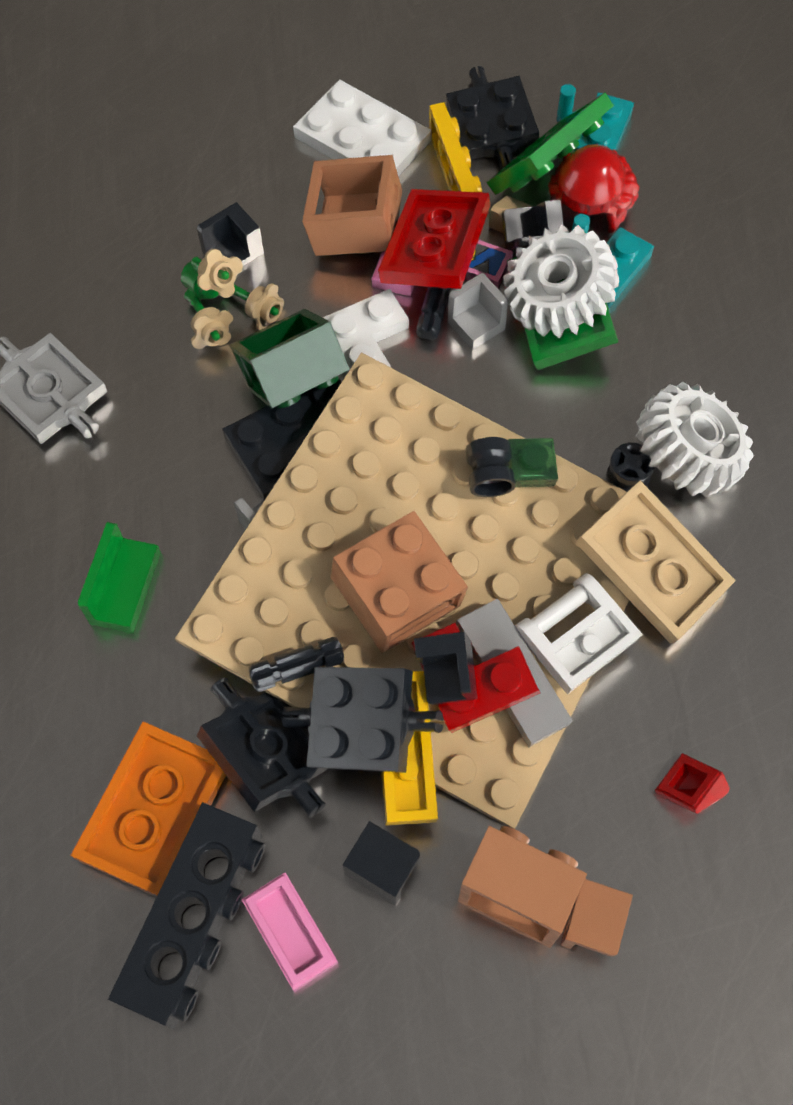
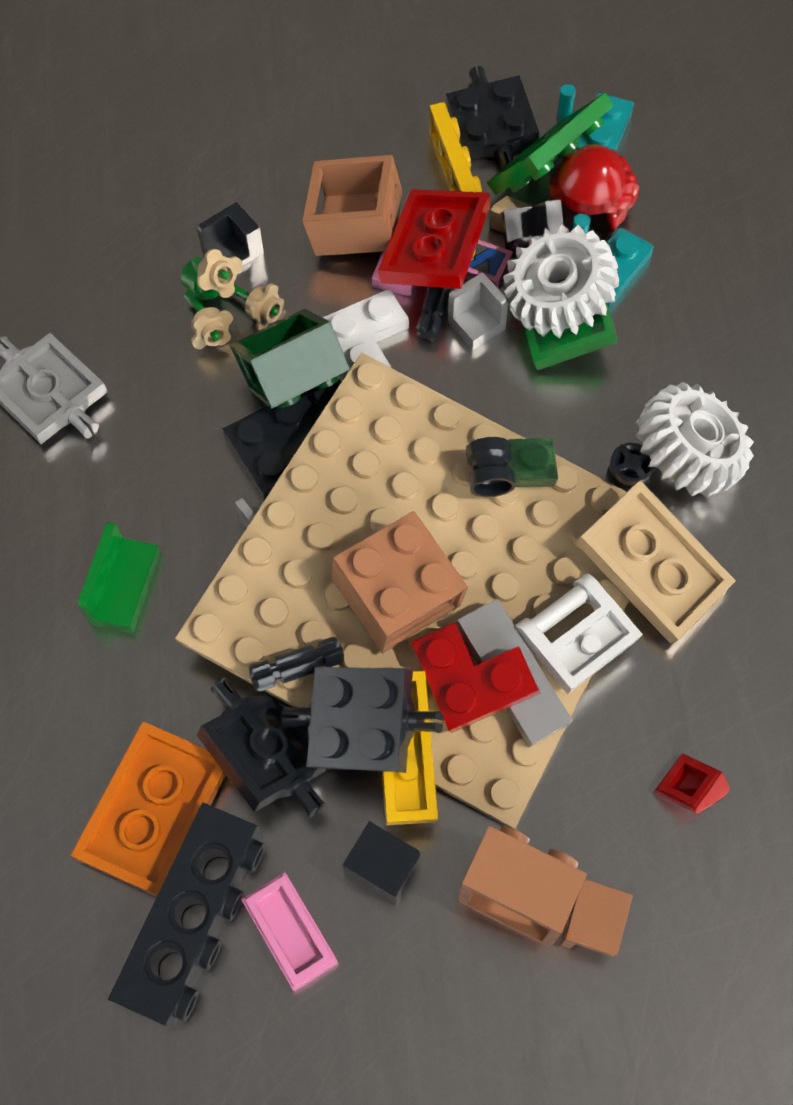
(356, 125): white plate -> none
(447, 667): black panel -> none

